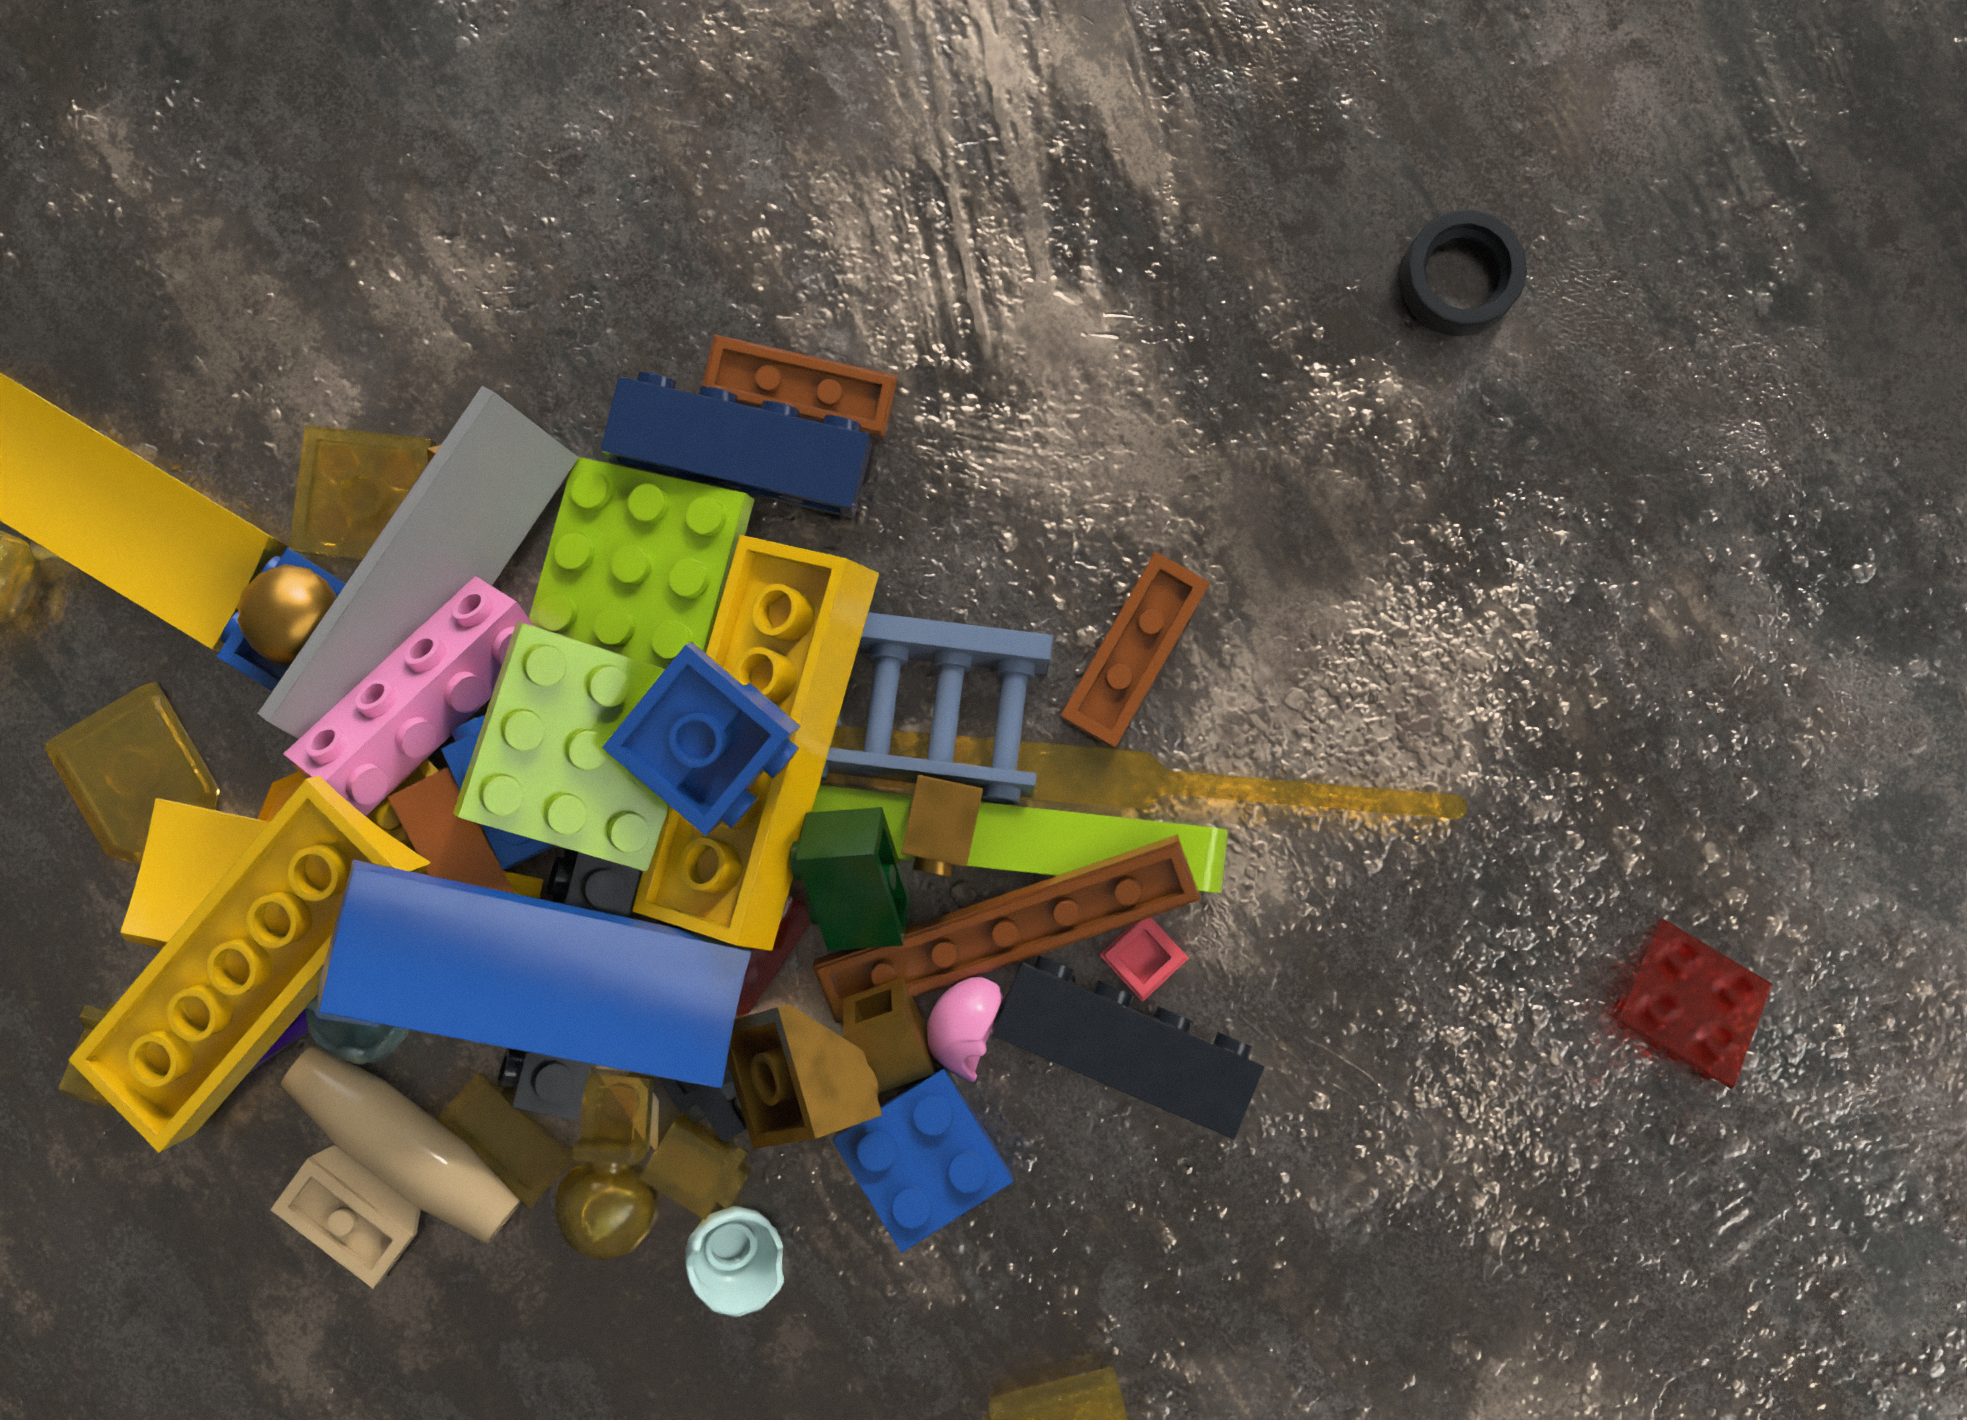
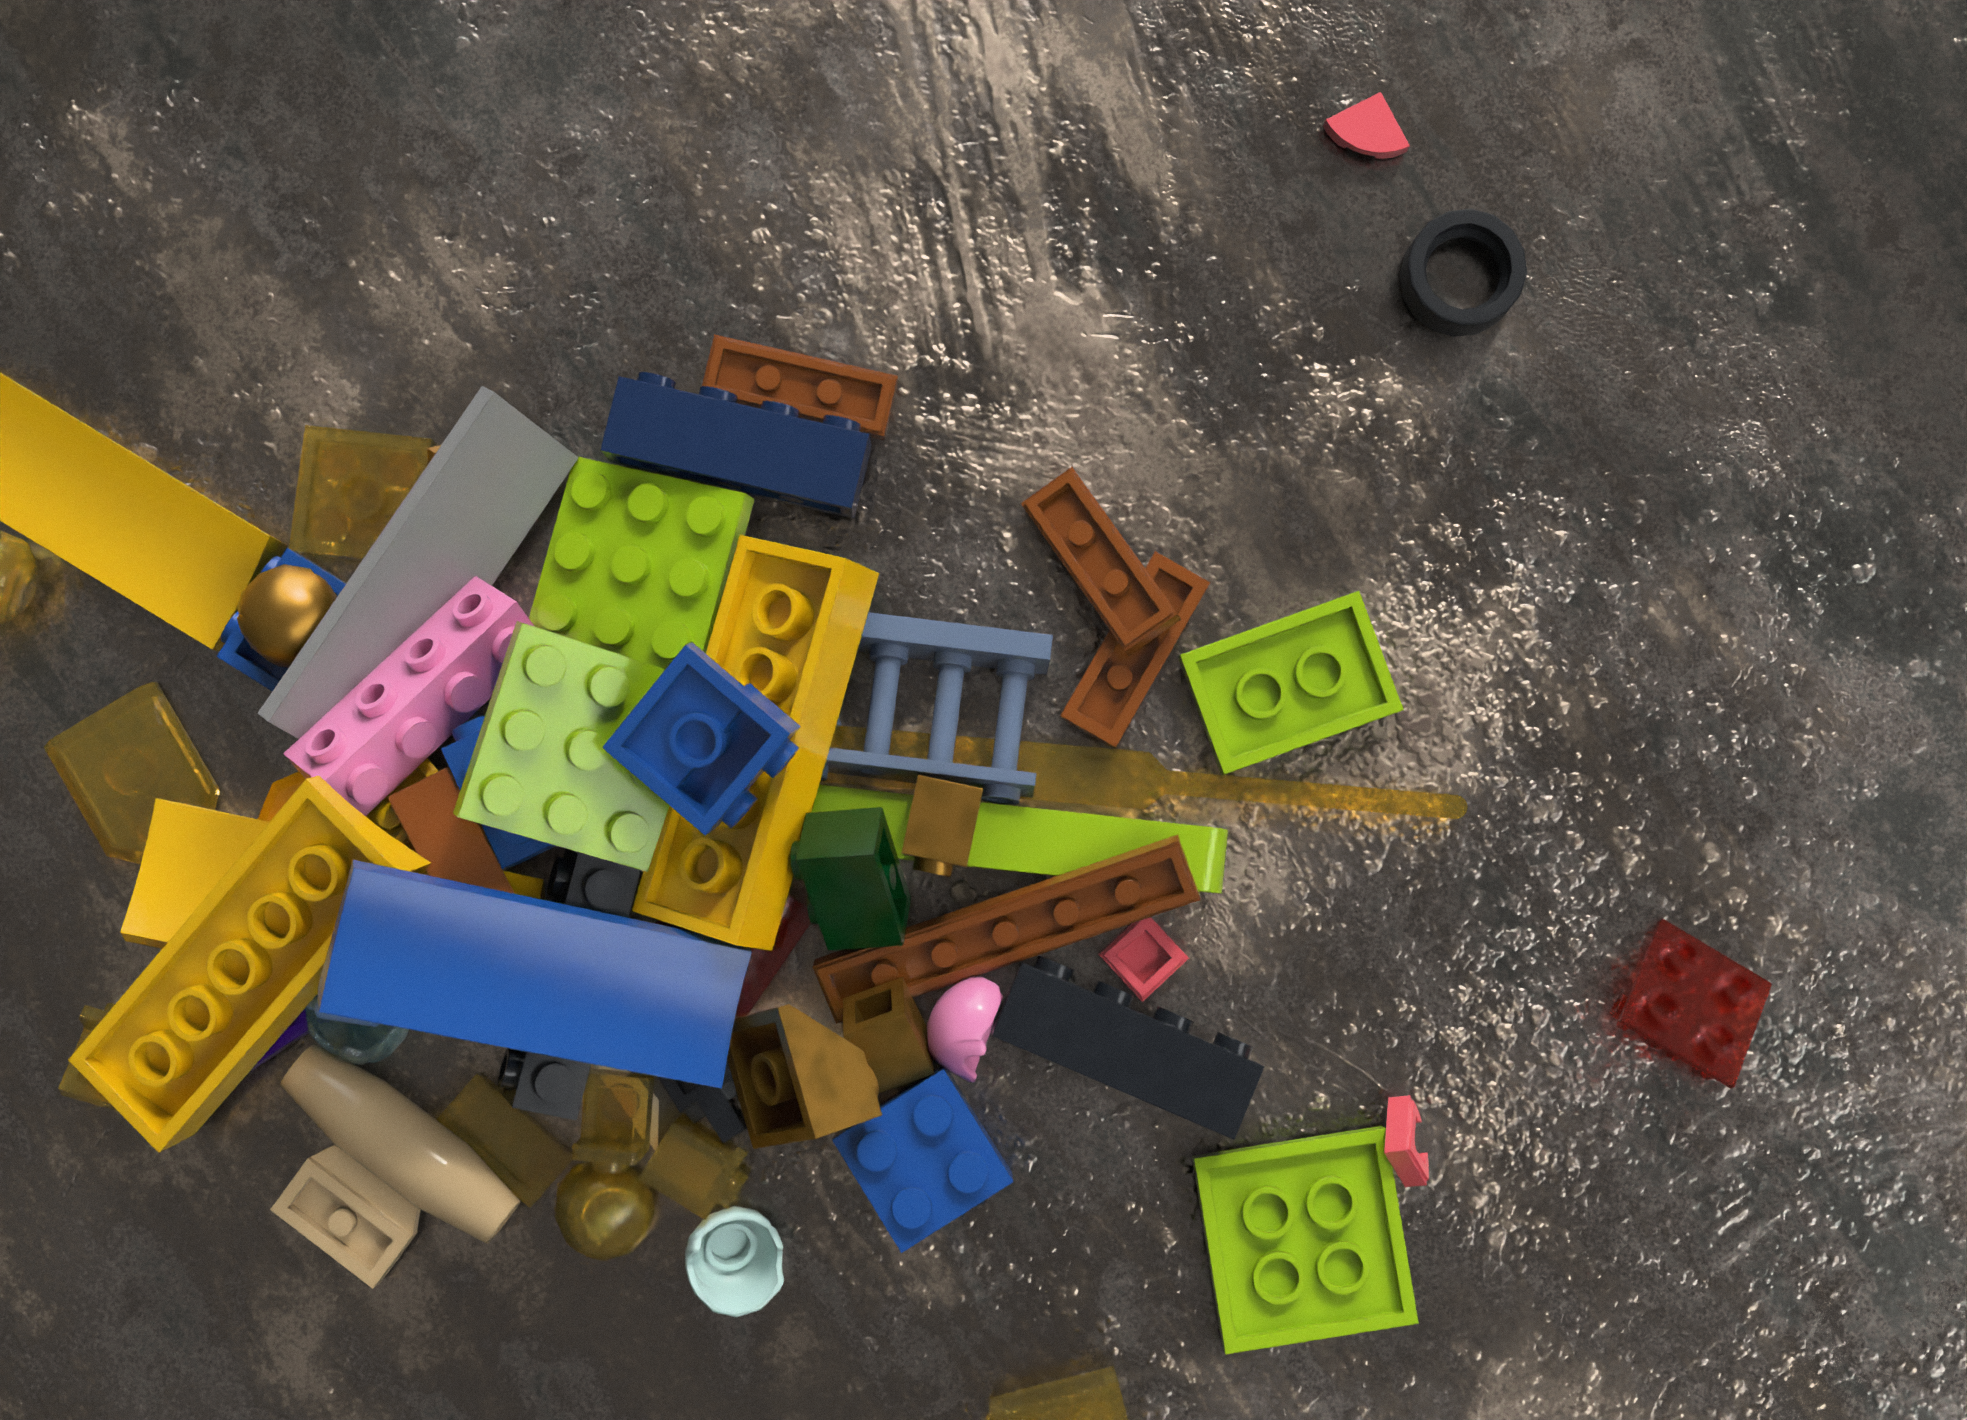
(1101, 561): none -> dark orange tile
(1290, 683): none -> lime plate
(1304, 1240): none -> lime plate
(1368, 129): none -> coral tile
(1400, 1142): none -> coral tile

